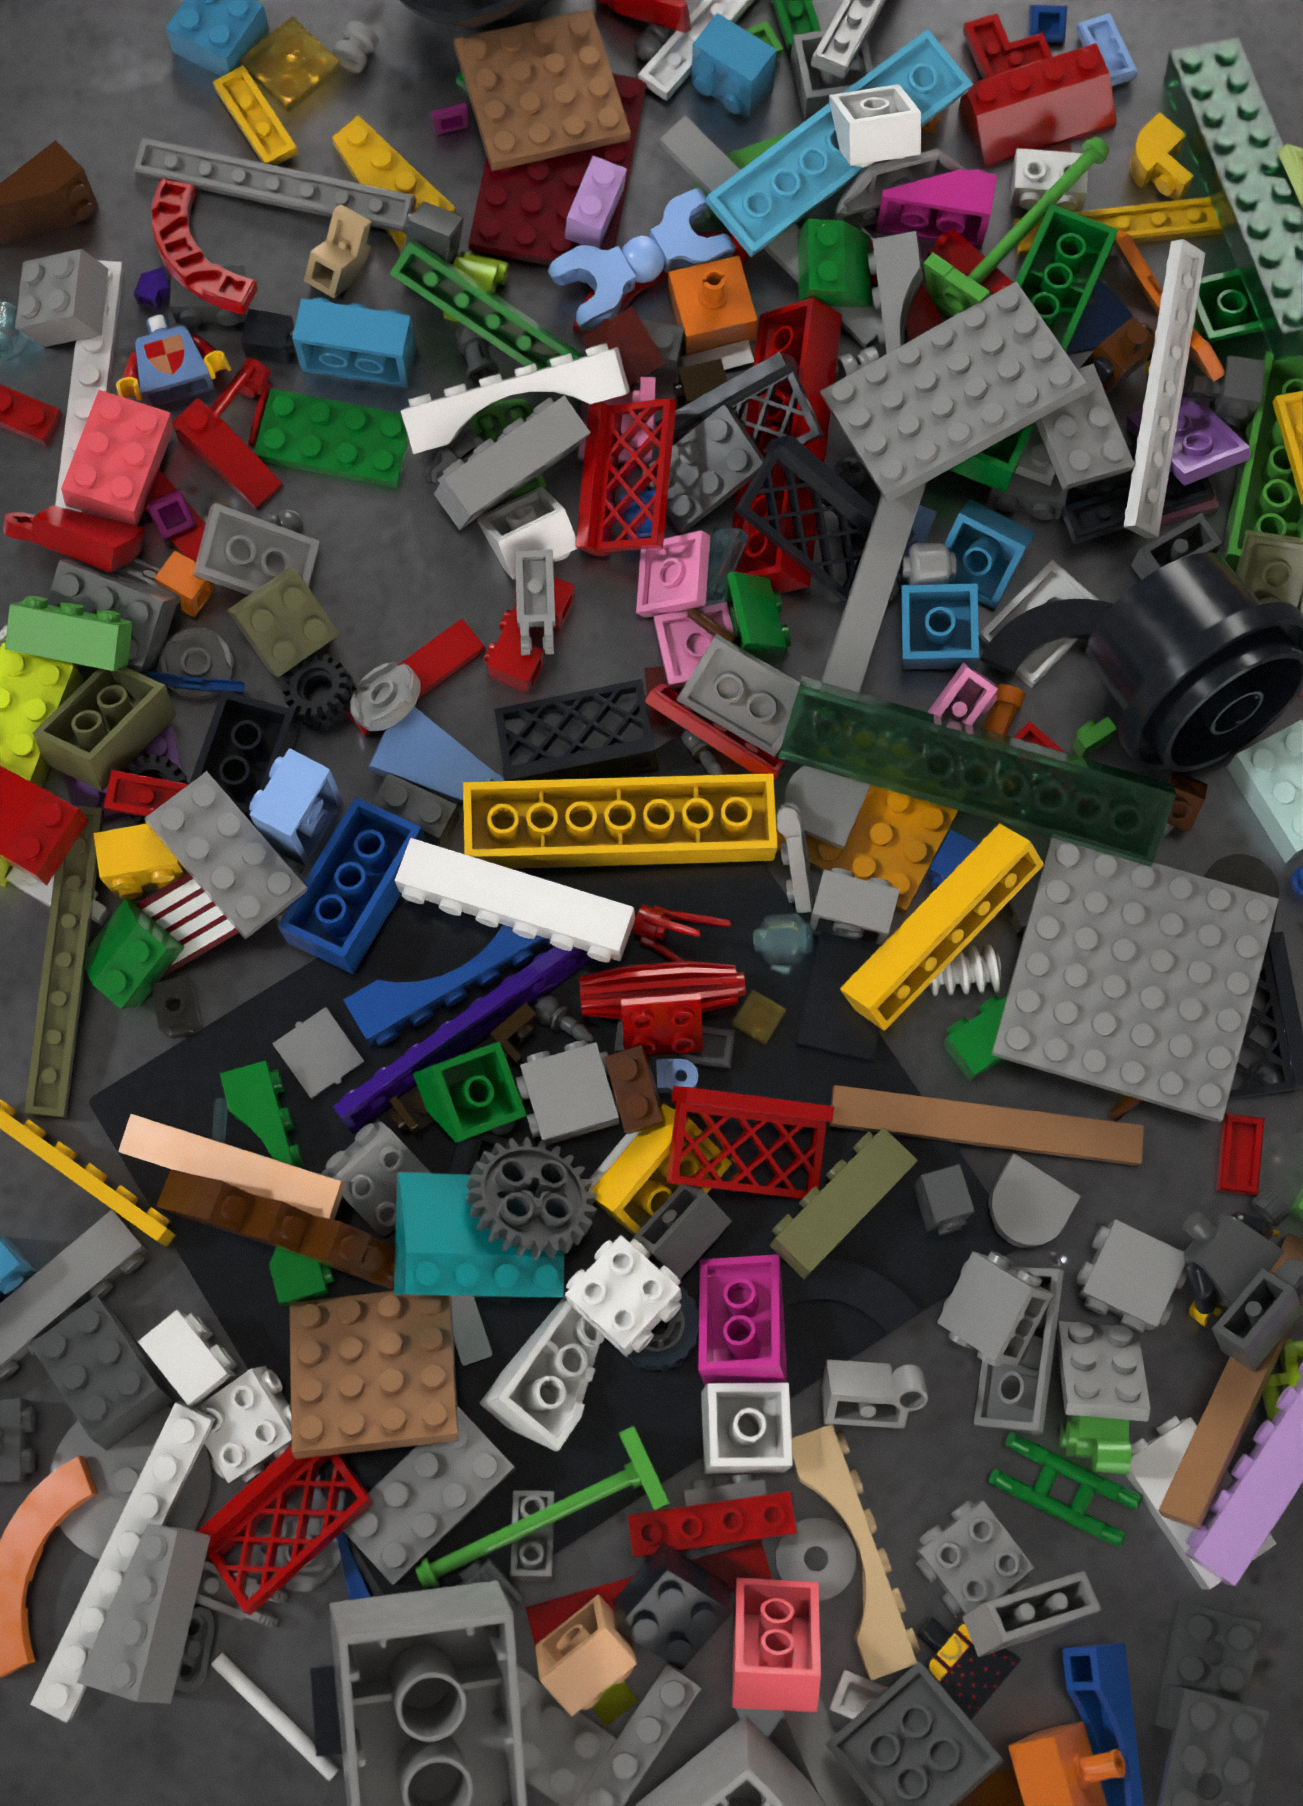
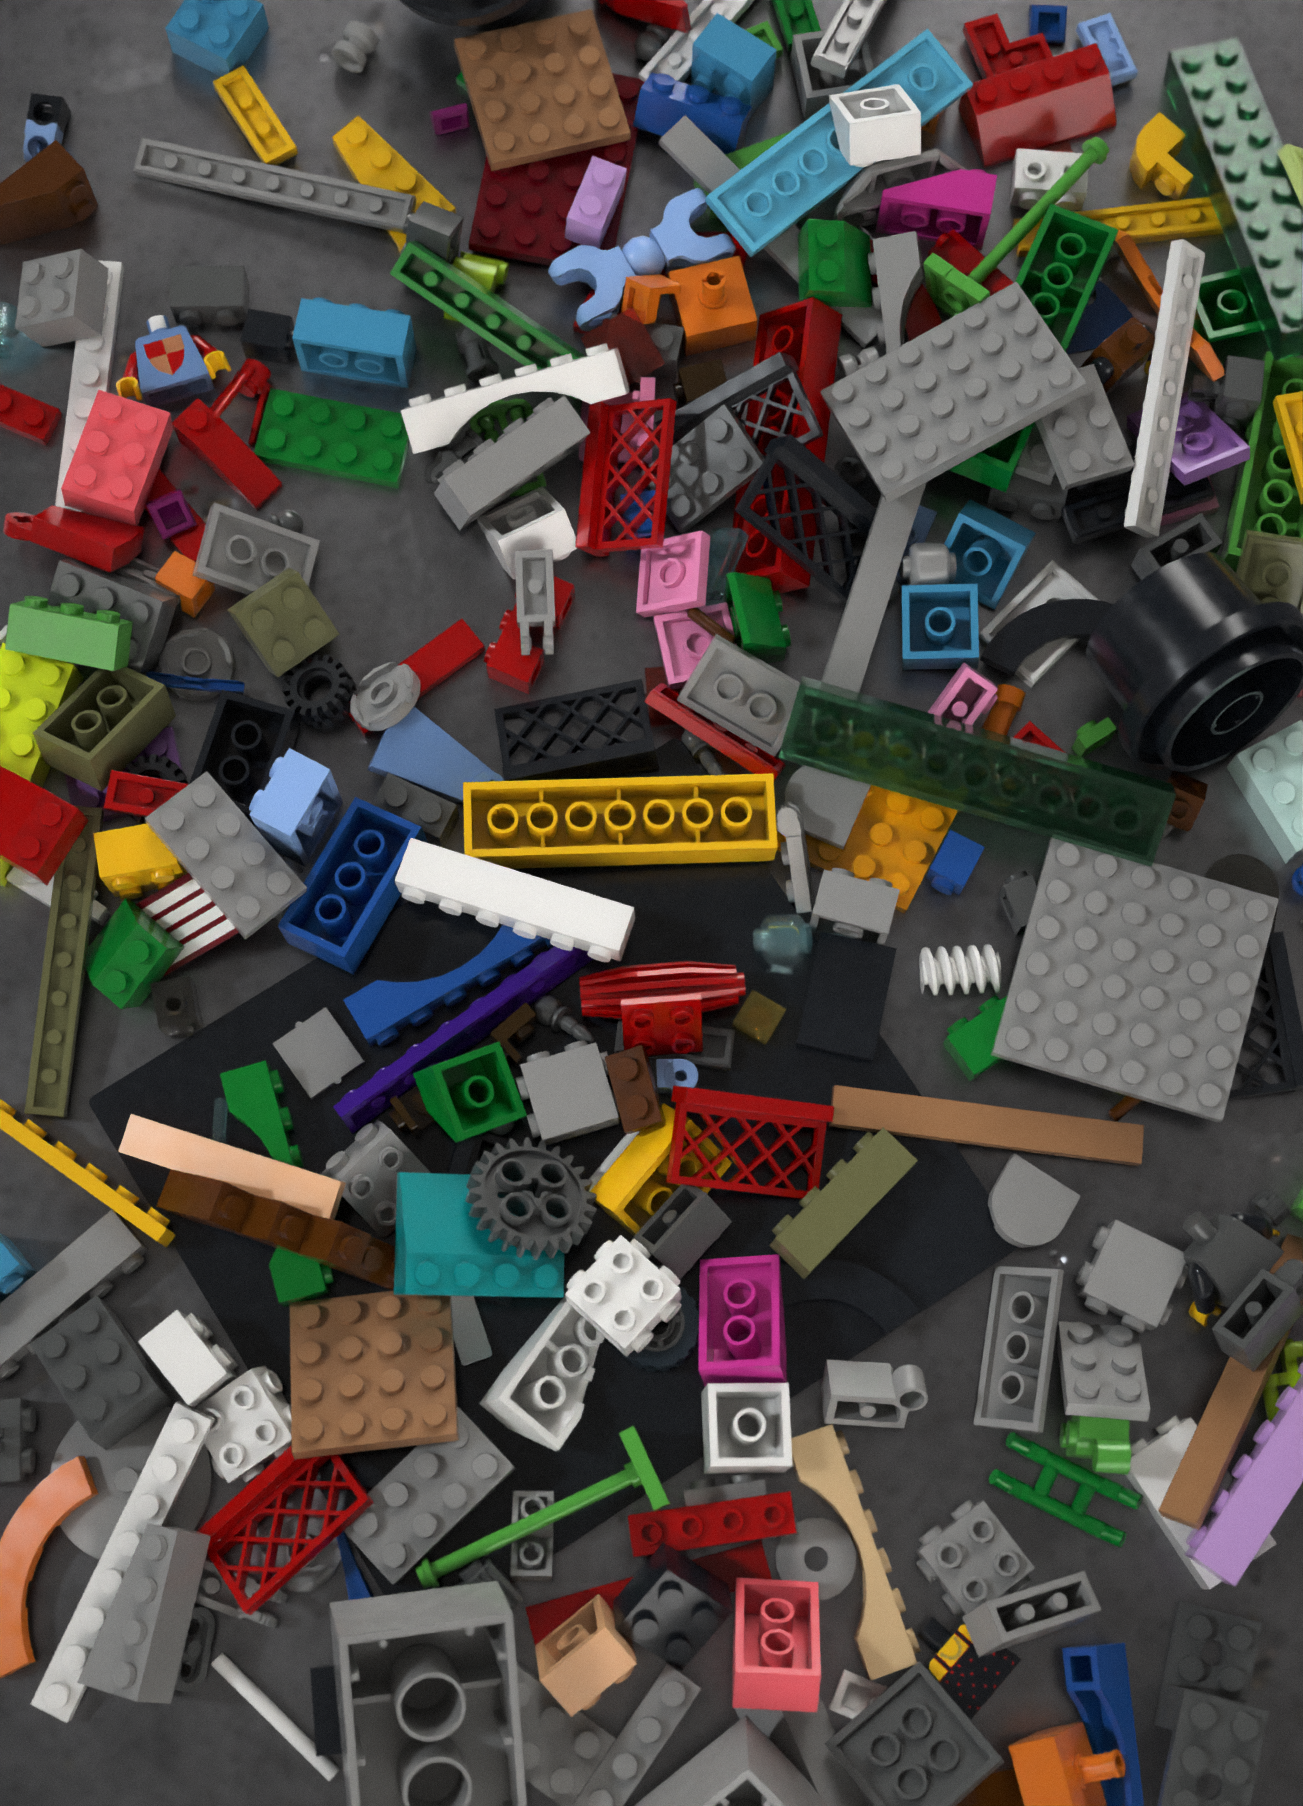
(44, 123): none -> leg
(152, 288): dark purple piece -> none
(183, 256): red tile -> none
(290, 64): clear yellow plate -> none
(342, 255): tan brick -> none
(614, 1702): neon yellow slope -> none
(645, 294): none -> orange panel
(655, 922): red plant -> none
(666, 101): none -> blue brick
(731, 355): white sticker -> none
(942, 926): yellow brick -> none
(944, 1200): dark grey brick -> none
(994, 1308): light grey brick -> none
(1240, 1155): red tile -> none

